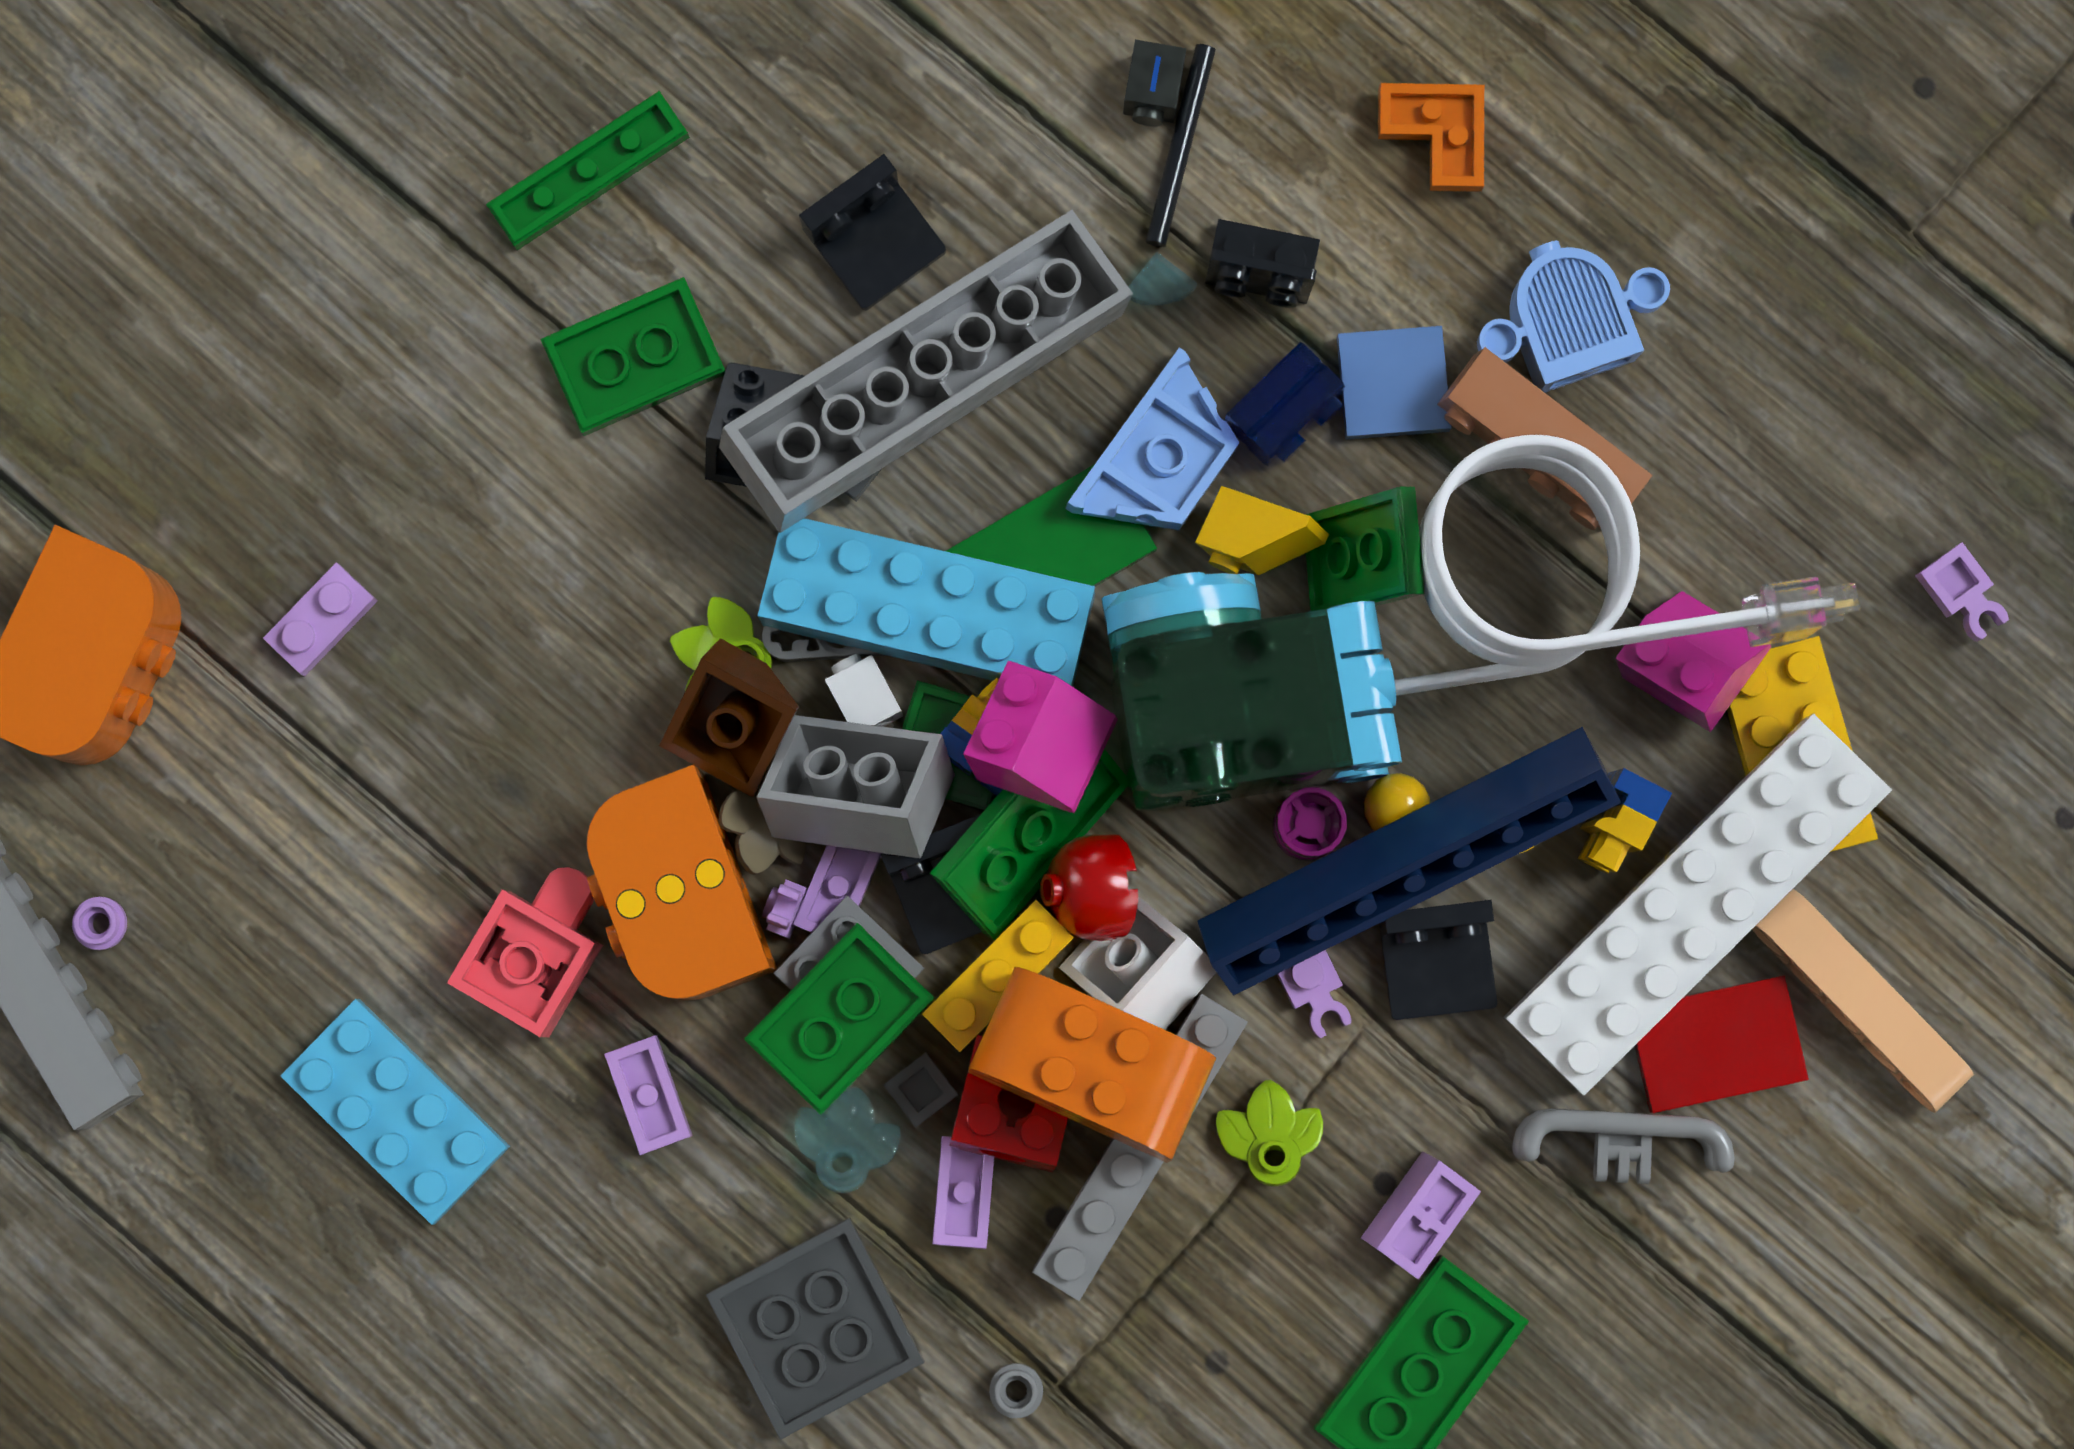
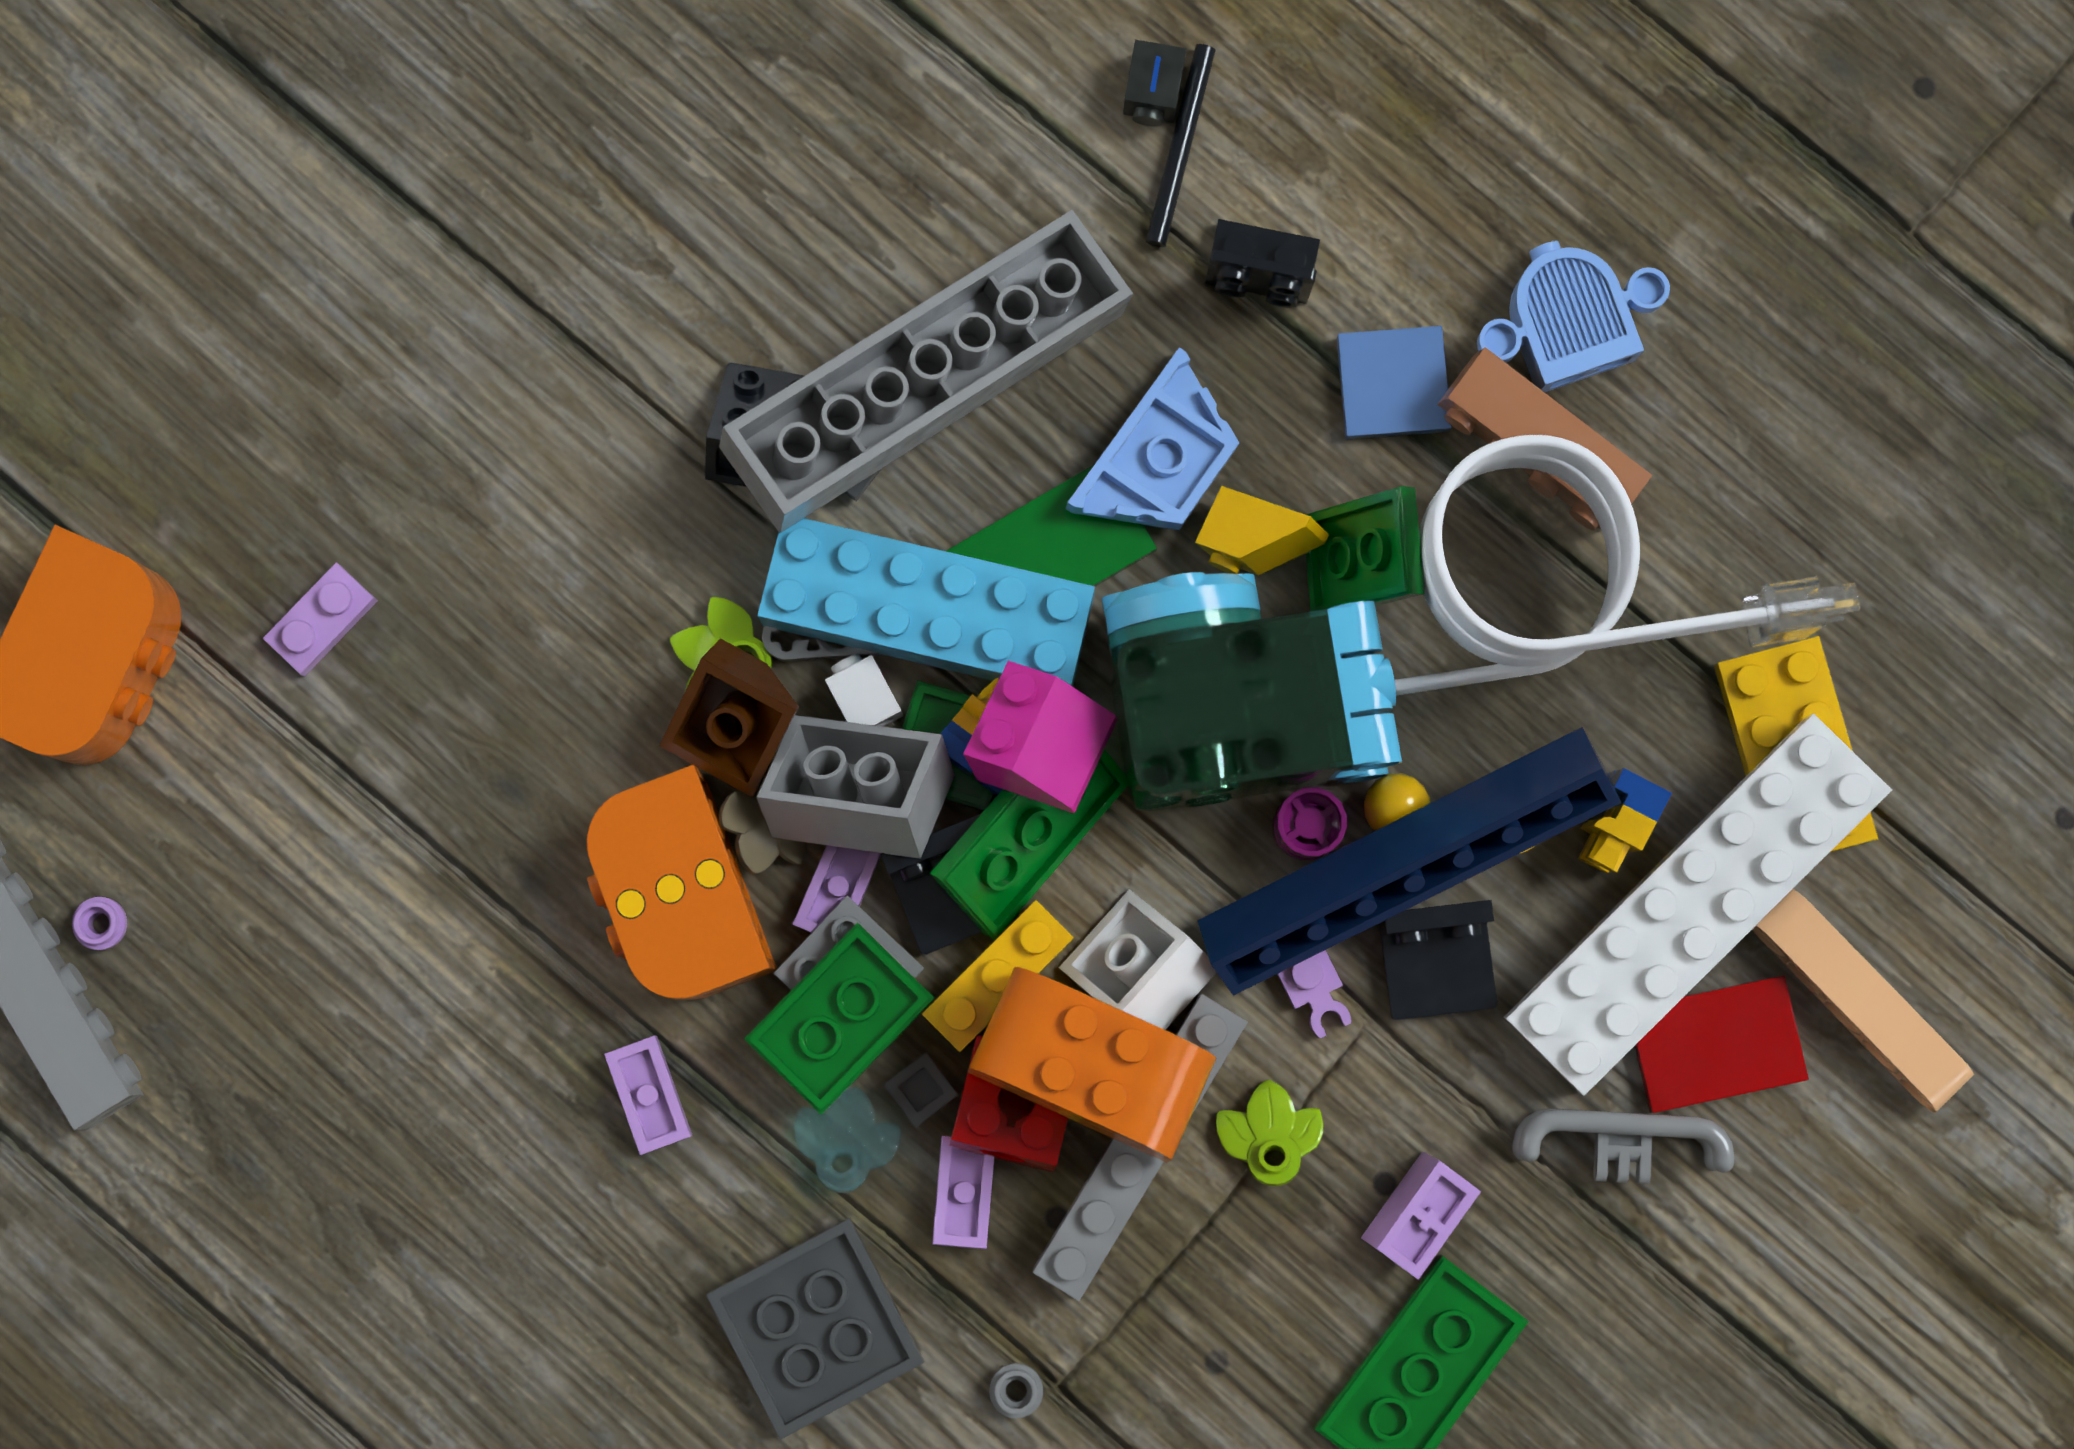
(395, 1111): medium azure plate -> none
(531, 955): coral brick -> none
(588, 170): green tile -> none
(633, 356): green tile -> none
(783, 907): lavender plate -> none
(872, 233): black bracket -> none
(1090, 887): red cylinder -> none
(1161, 283): clear light blue tile -> none
(1285, 404): clear blue brick -> none
(1447, 117): orange plate -> none
(1695, 671): dark pink slope -> none
(1957, 584): lavender plate -> none

